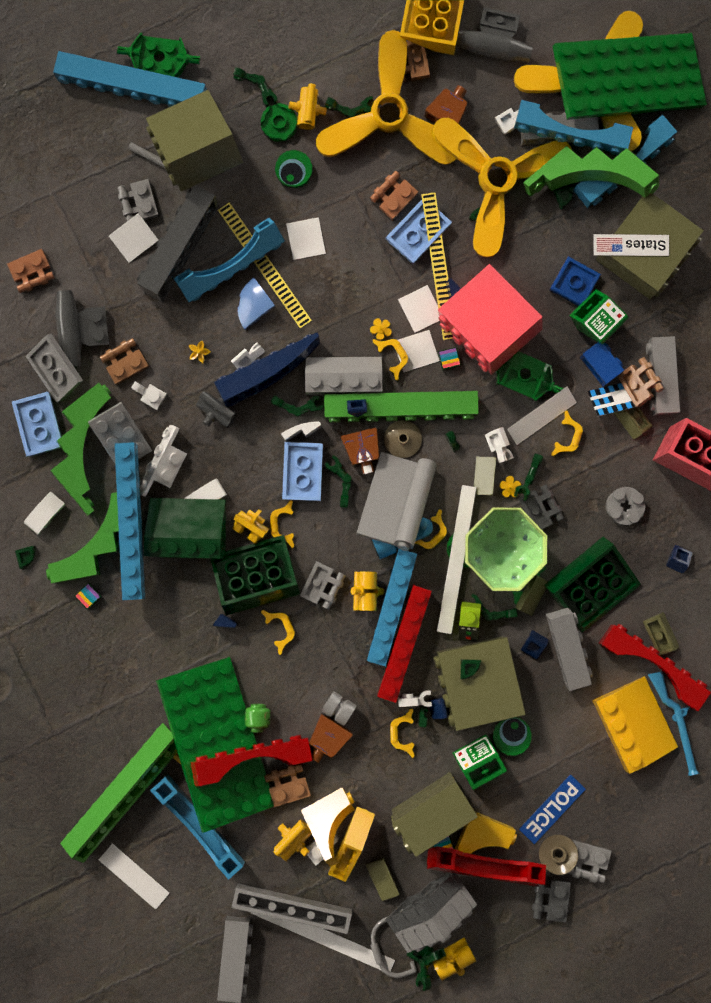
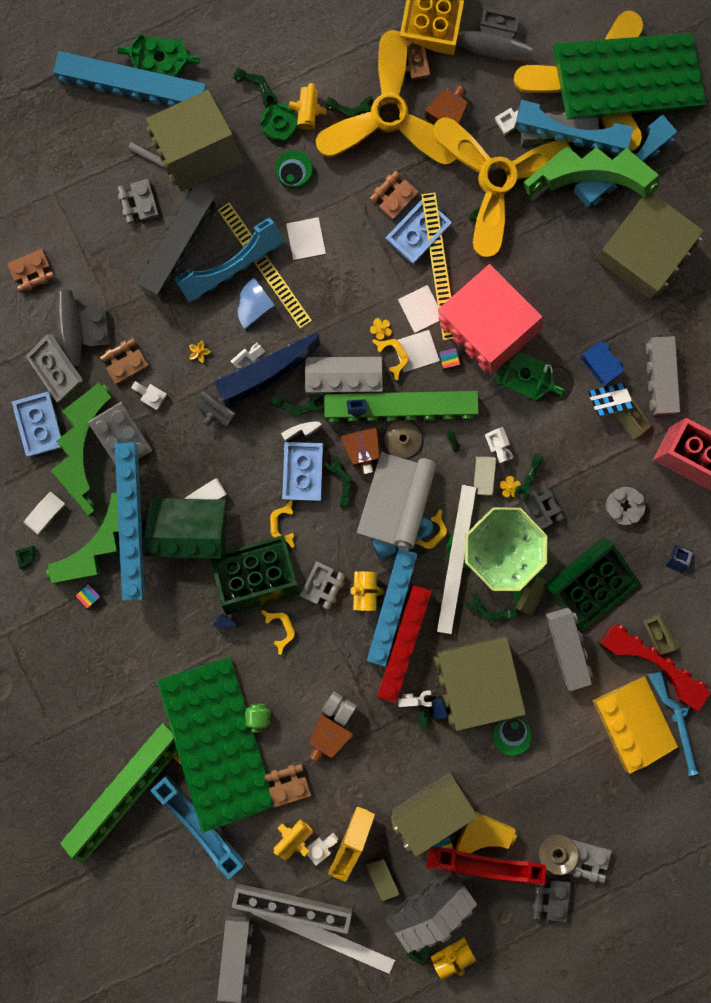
(133, 237): white sticker -> none
(134, 876): white sticker -> none
(165, 462): white bracket -> none
(211, 770): red arch -> none
(252, 522): yellow hips -> none
(325, 818): arch -> none
(378, 957): light grey piece -> none
(394, 733): yellow helmet -> none
(423, 977): dark green piece -> none
(452, 287): dark blue slope -> none
(469, 621): lime slope -> none
(469, 668): dark green tile -> none
(479, 761): slope -> none
(534, 644): dark blue slope -> none
(542, 415): white sticker -> none
(552, 809): blue sticker -> none
(564, 195): dark green tile -> none
(575, 281): blue tile -> none
(576, 438): yellow helmet -> none
(598, 316): slope -> none
(631, 245): white sticker -> none
(635, 385): medium nougat plate -> none

